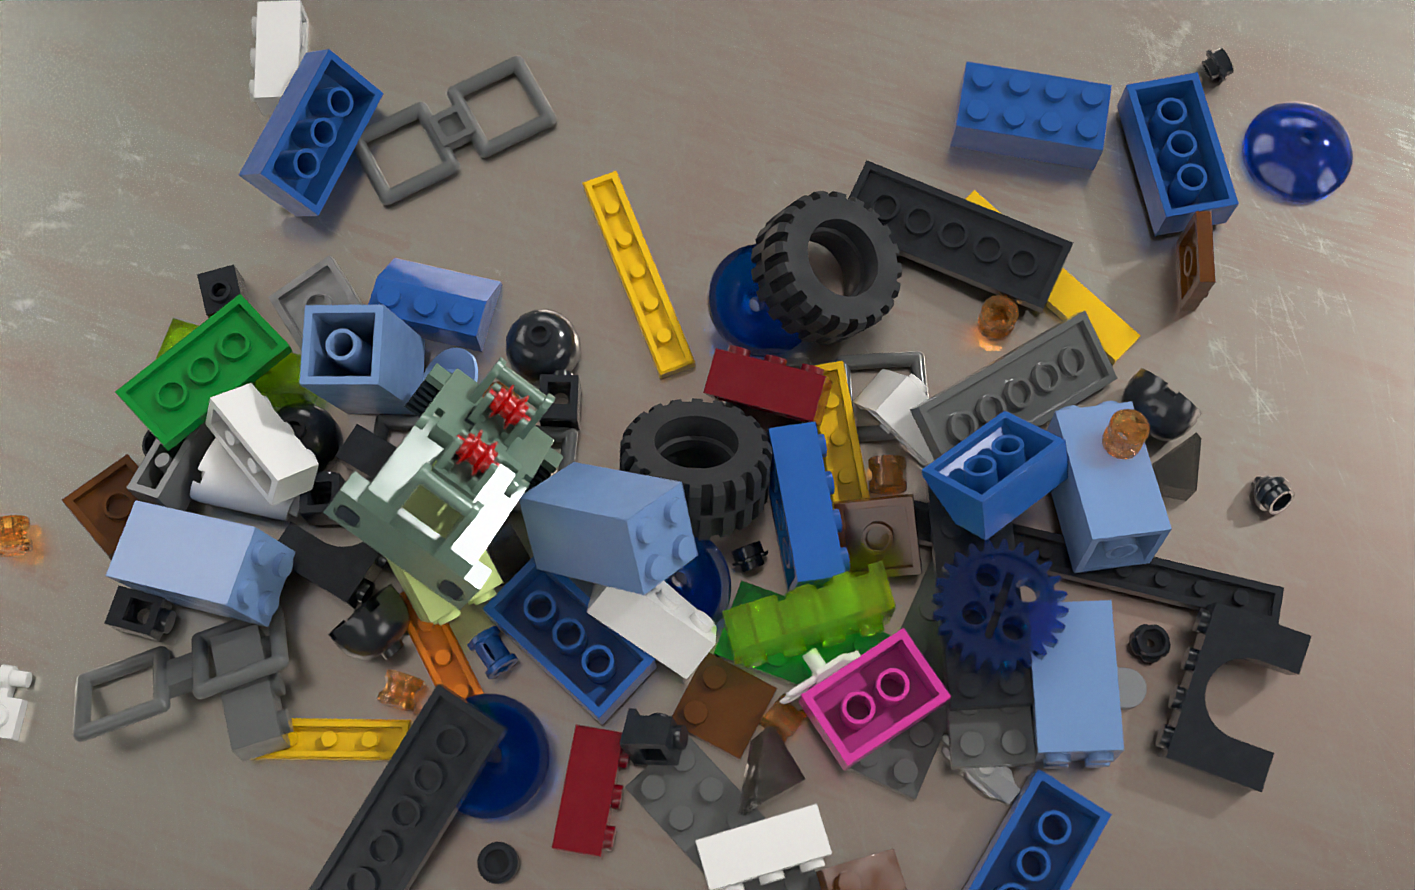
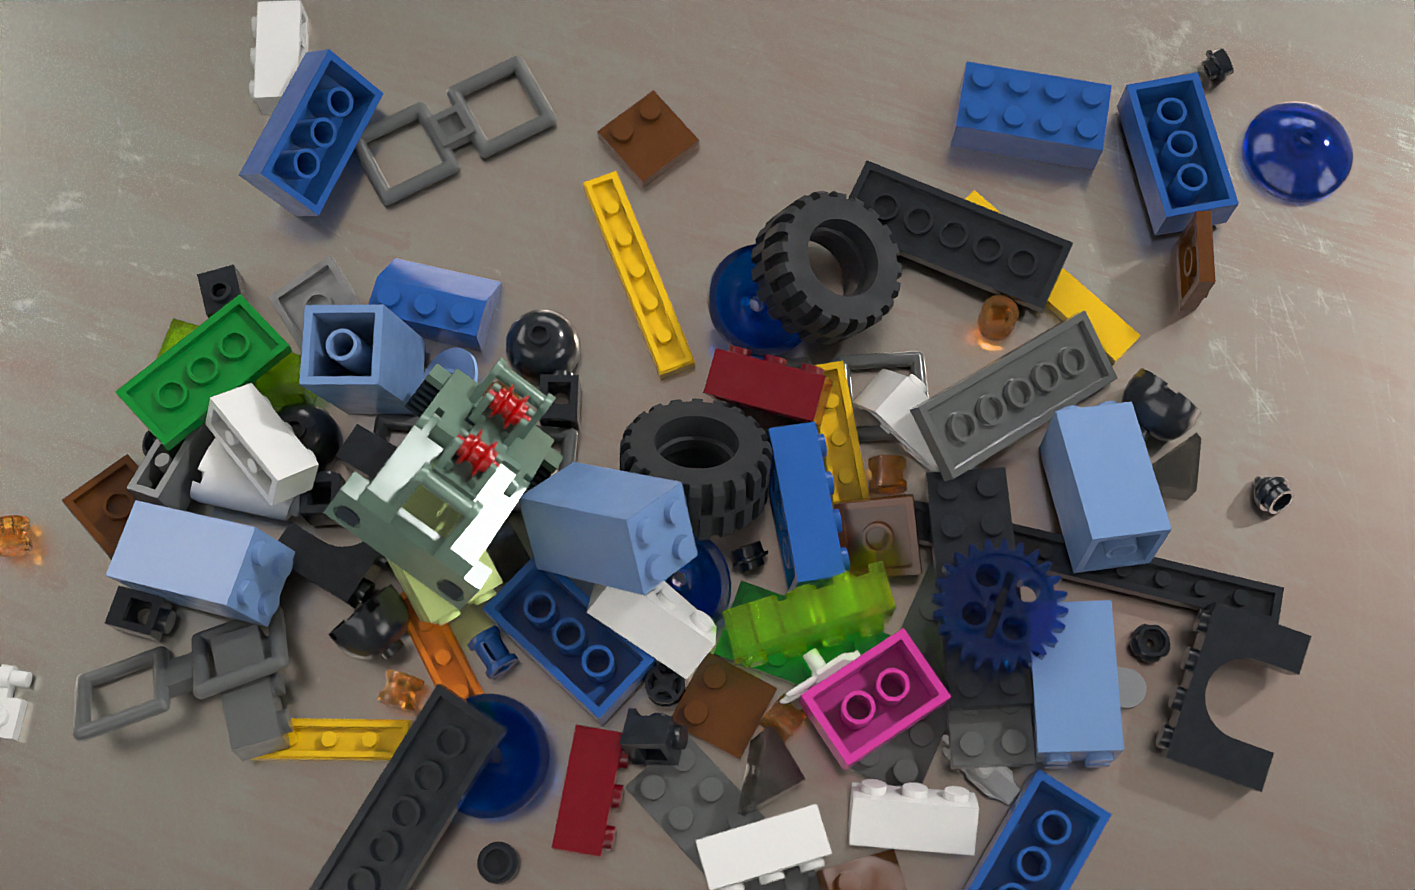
(648, 138): none -> reddish brown plate
(661, 679): none -> black wheel
(913, 817): none -> white brick
(997, 473): blue slope -> none
(1130, 424): clear orange wheel -> none

